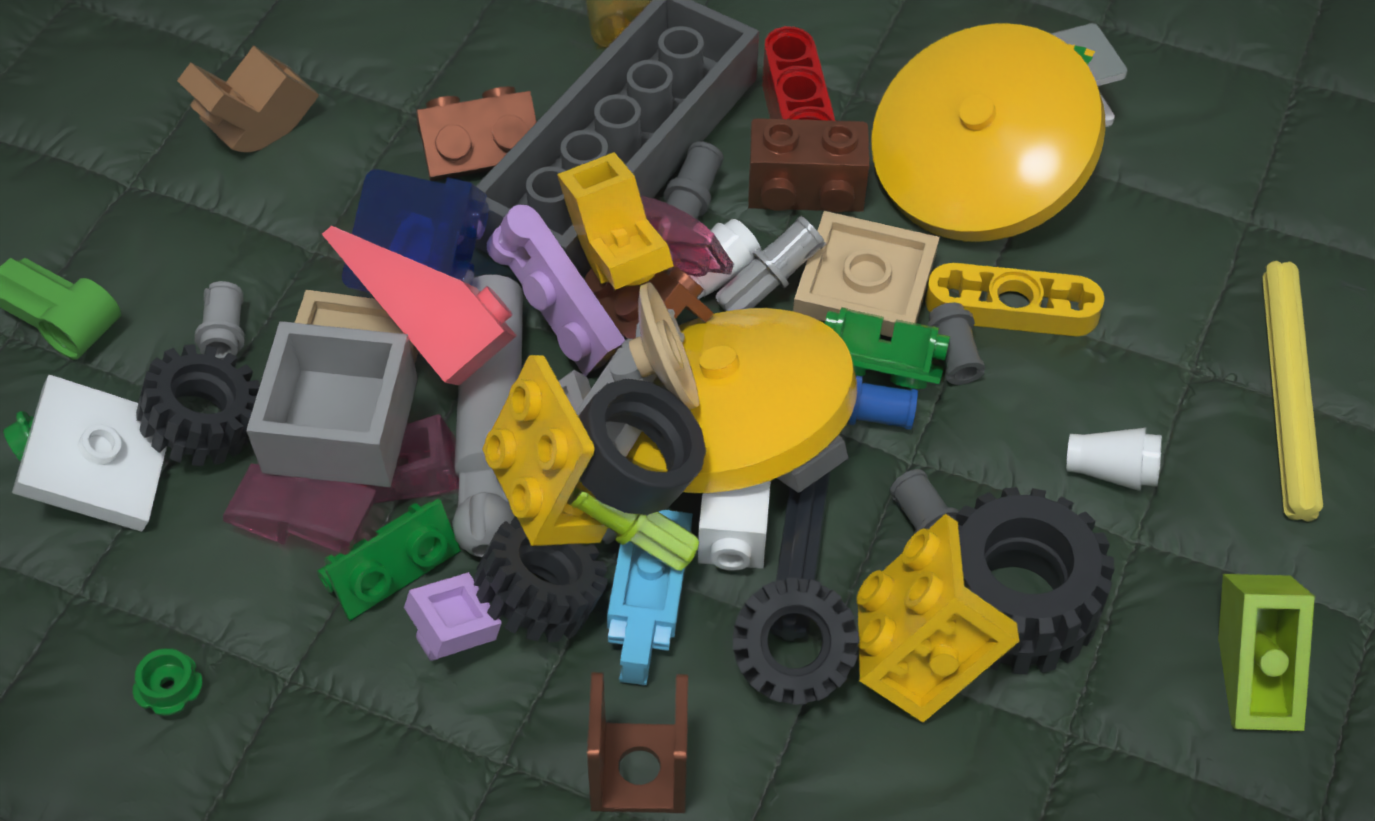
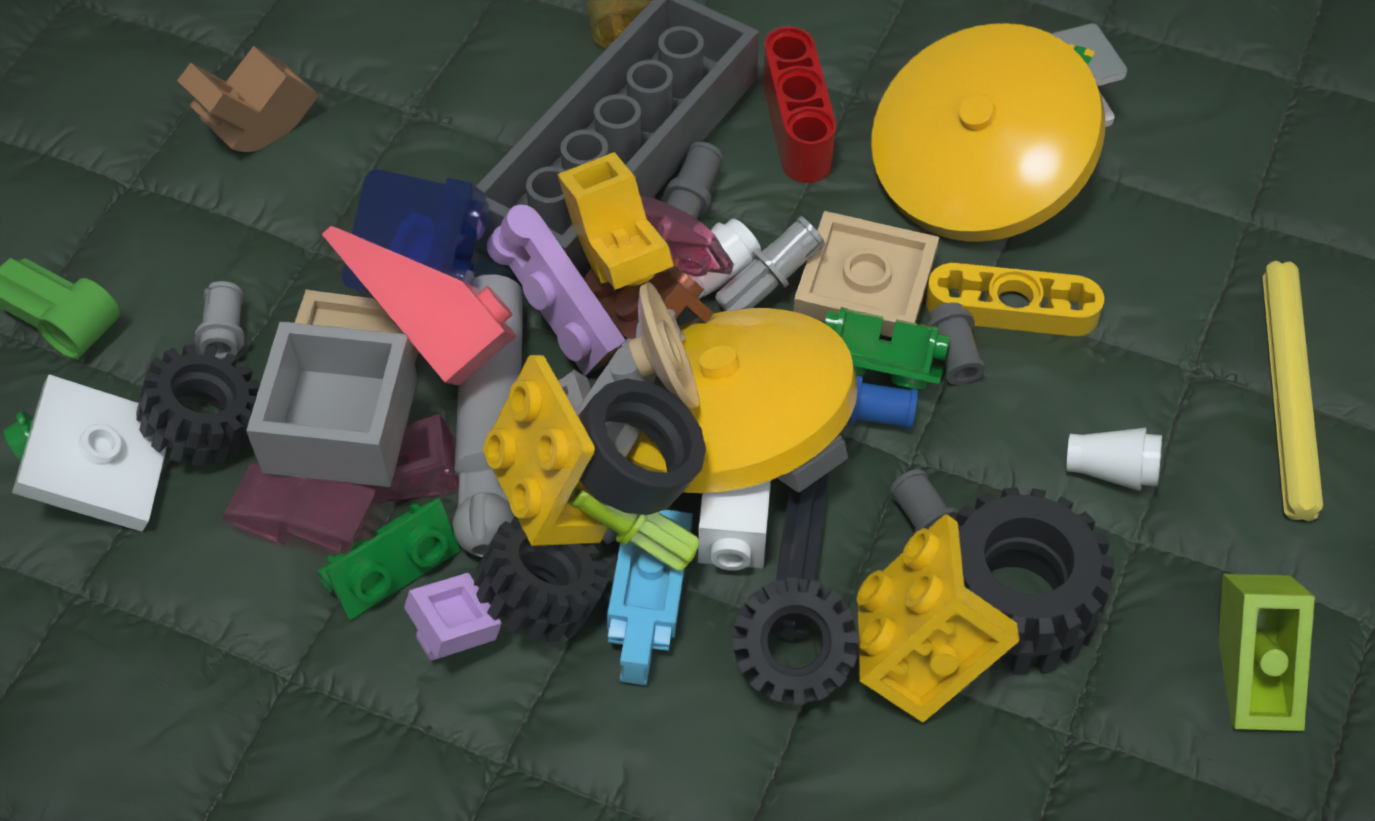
(162, 667): green plate -> none
(474, 133): copper bracket -> none
(613, 741): copper piece -> none
(808, 165): copper bracket -> none

